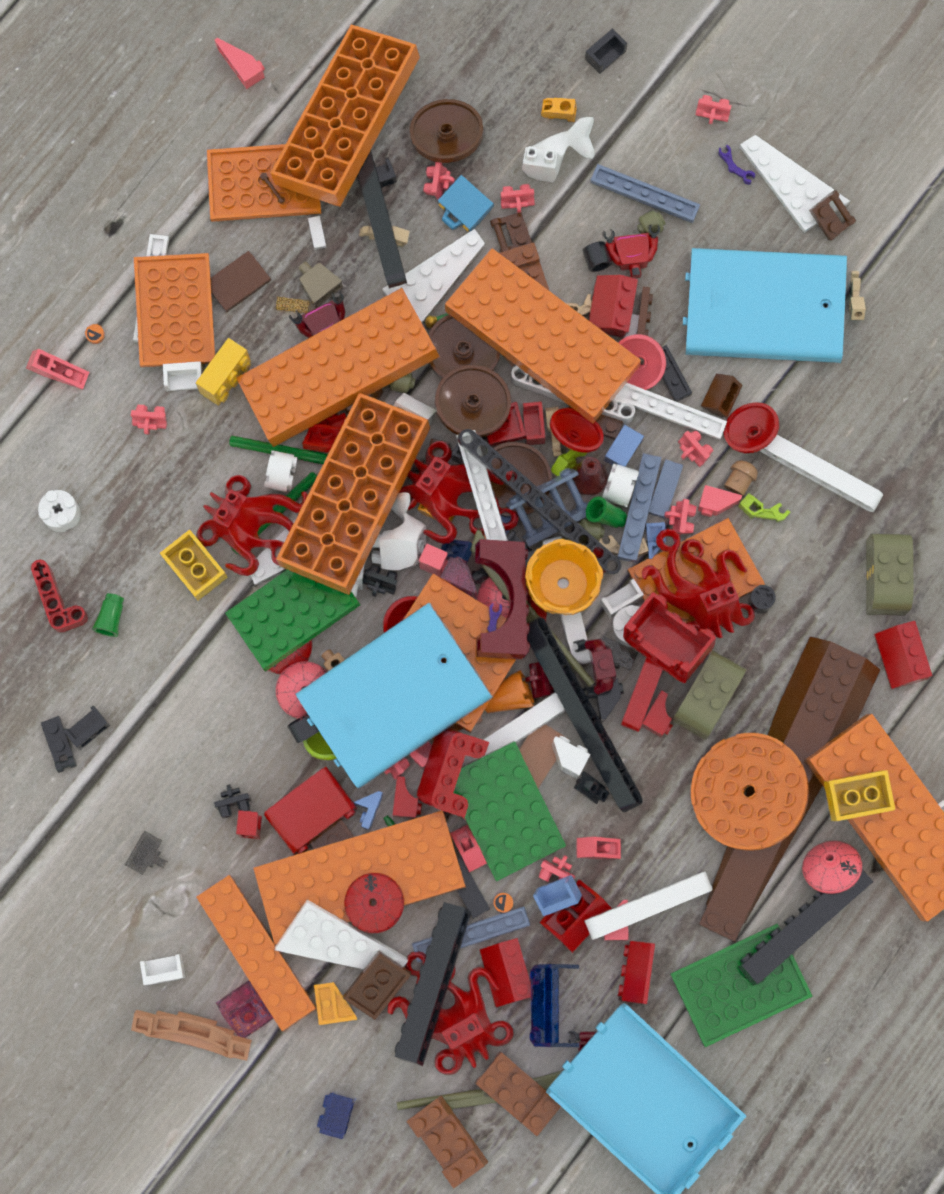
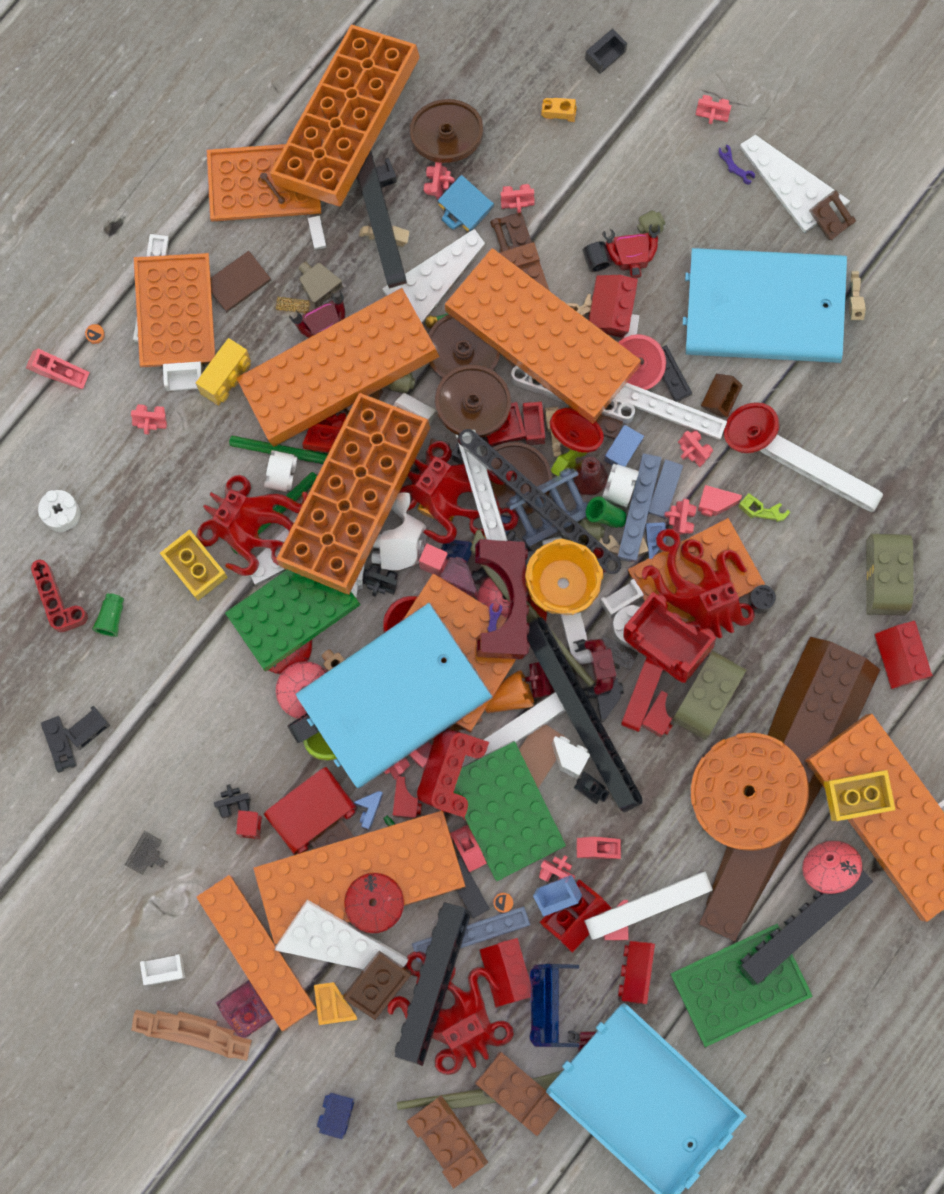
(243, 64): coral slope -> none
(545, 158): white hips -> none
(644, 315): reddish brown plate -> none
(645, 193): sand blue plate -> none
(741, 477): medium nougat piece -> none

